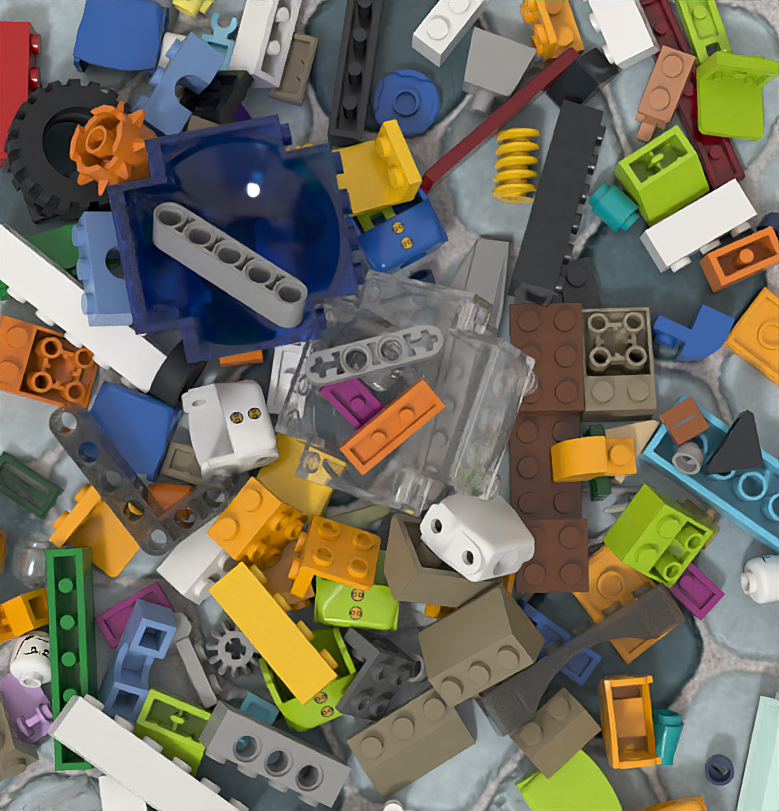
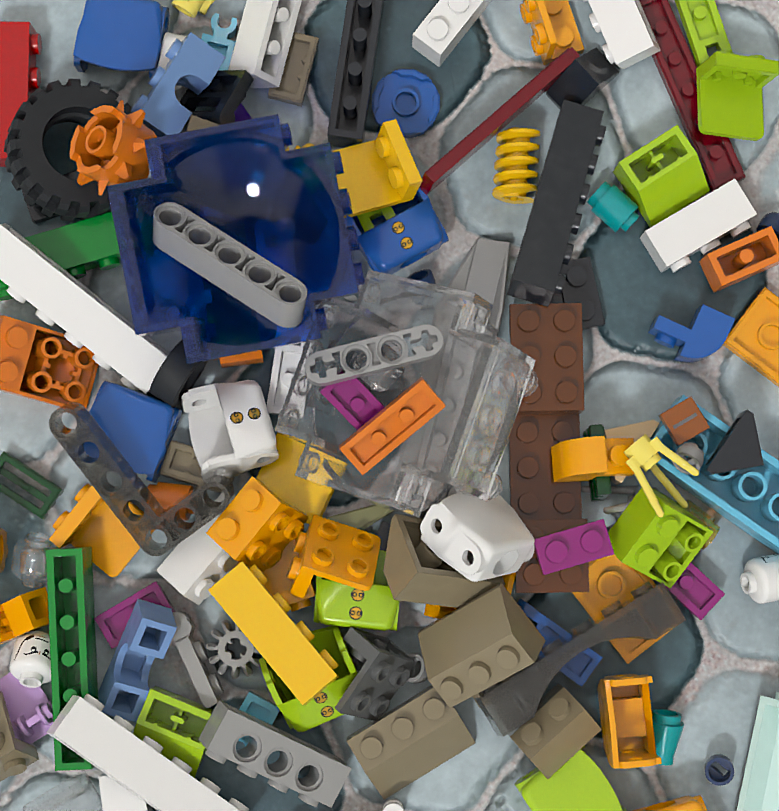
(104, 295): medium blue arch -> none
(494, 70): light grey torso -> none
(573, 547): none -> magenta plate
(618, 365): dark tan slope -> none
(645, 455): none -> light yellow plant
(663, 92): nougat hinge -> none

